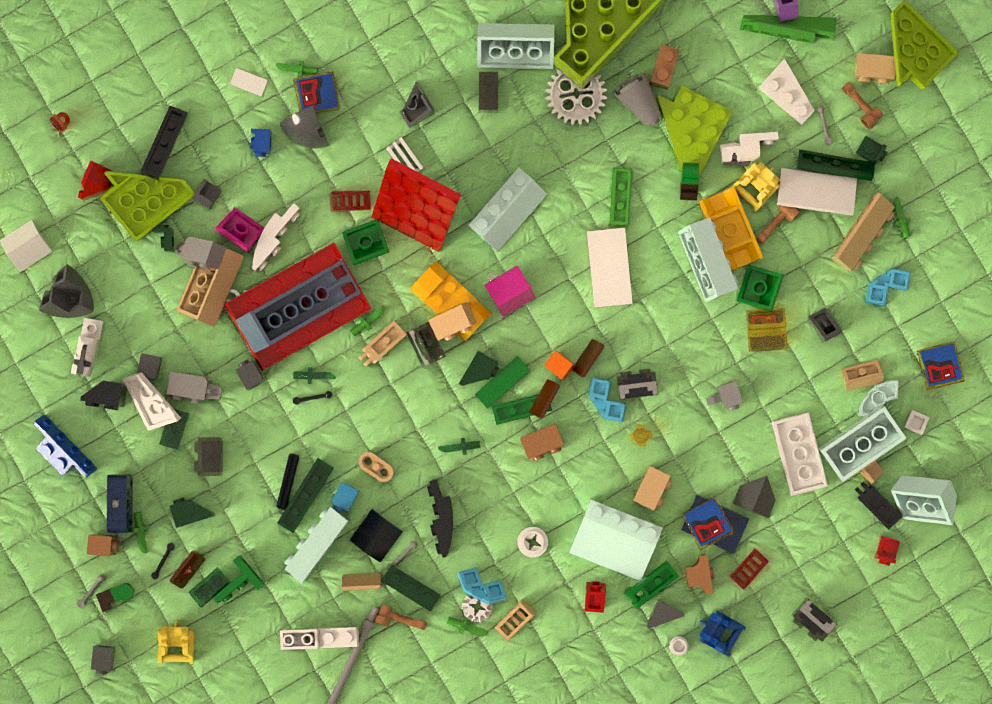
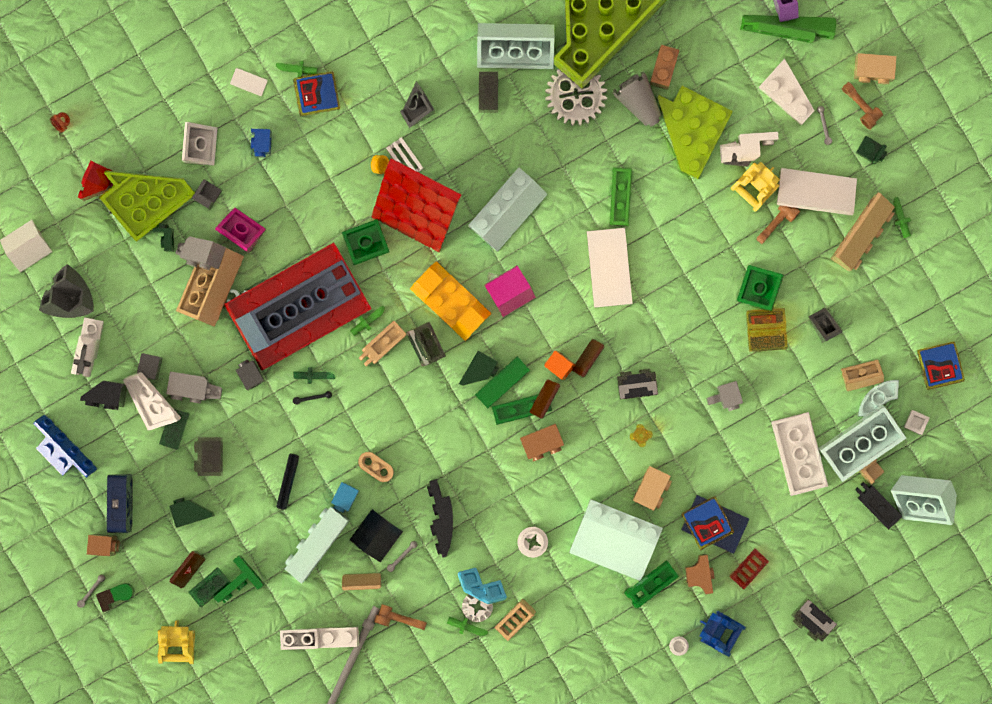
(102, 659): dark grey brick -> none
(140, 528): bright green piece -> none
(164, 143): black plate -> none
(170, 546): black hinge -> none
(199, 144): none -> white slope
(267, 243): white slope -> none
(305, 129): dark grey brick -> none
(305, 495): dark green plate -> none
(342, 208): clear red slope -> none
(379, 164): none -> yellow tile
(411, 587): dark green plate -> none
(451, 321): tan brick -> none
(462, 446): clear green piece -> none
(595, 597): red bracket -> none
(599, 394): medium azure tile -> none
(662, 614): dark grey slope -> none
(689, 181): leg -> none
(708, 259): light aqua slope -> none
(732, 227): yellow piece -> none
(756, 497): dark grey slope -> none
(835, 165): dark green plate -> none
(879, 287): medium azure tile -> none
(887, 550): red bracket -> none
(917, 47): lime wing -> none

